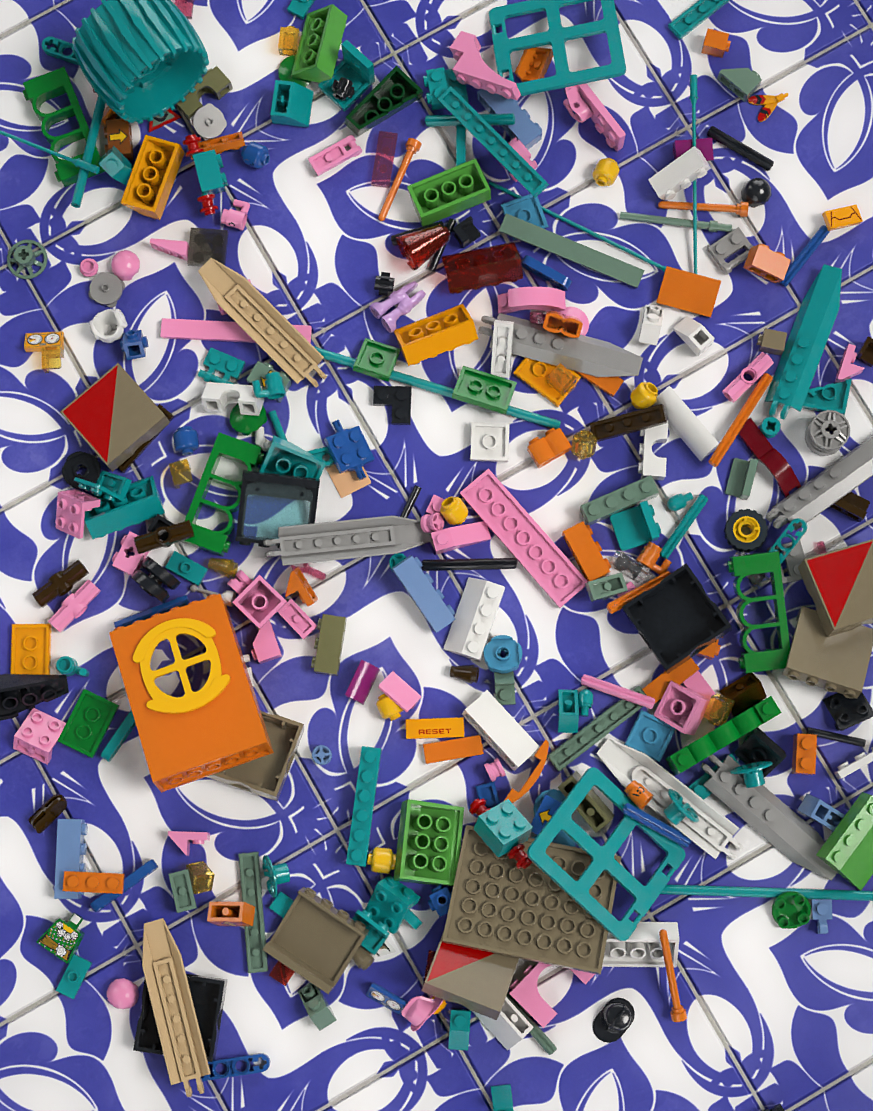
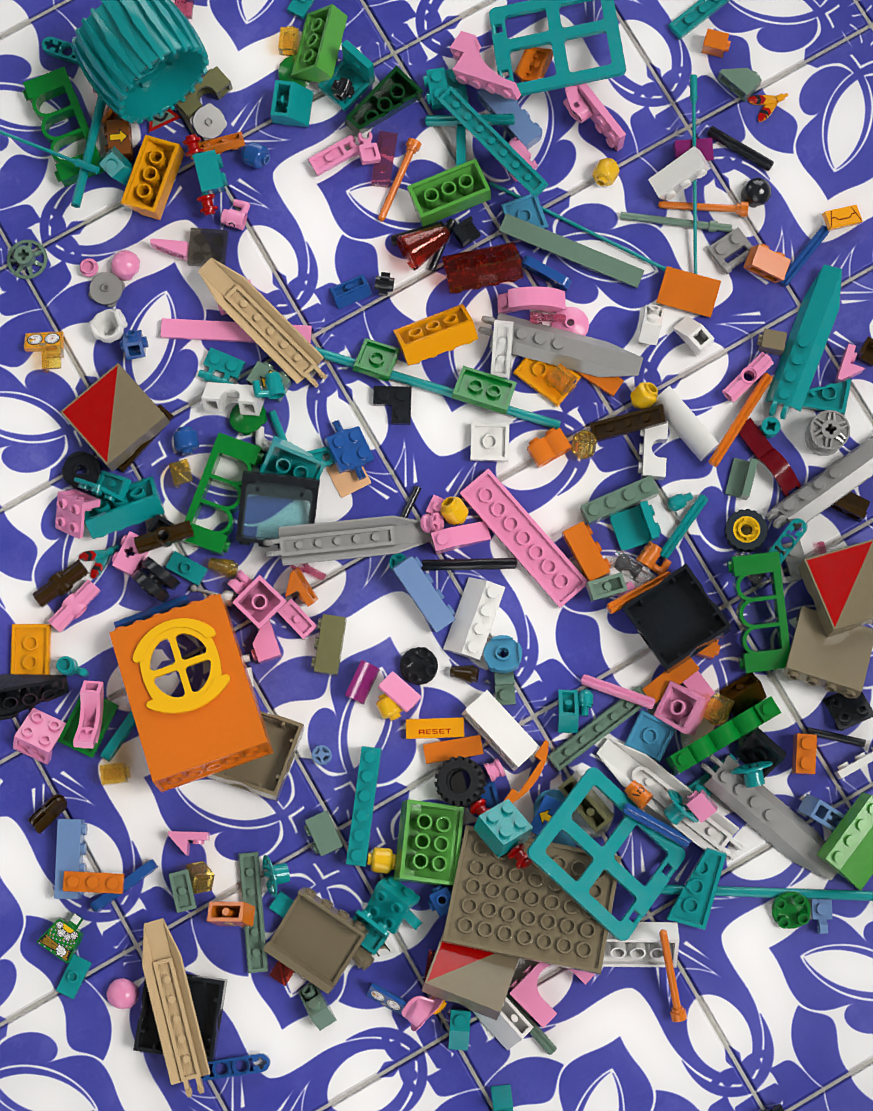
(90, 714): none -> bright pink arch
(102, 558): none -> piece
(114, 773): none -> clear yellow brick
(323, 833): none -> sand green brick
(350, 291): none -> blue slope
(368, 151): none -> bright pink plate
(398, 298): lavender piece -> none
(418, 666): none -> black dish
(445, 777): none -> black tyre
(568, 325): orange brick -> none
(613, 1020): black piece -> none
(698, 894): none -> teal wing
(701, 805): none -> bright pink brick

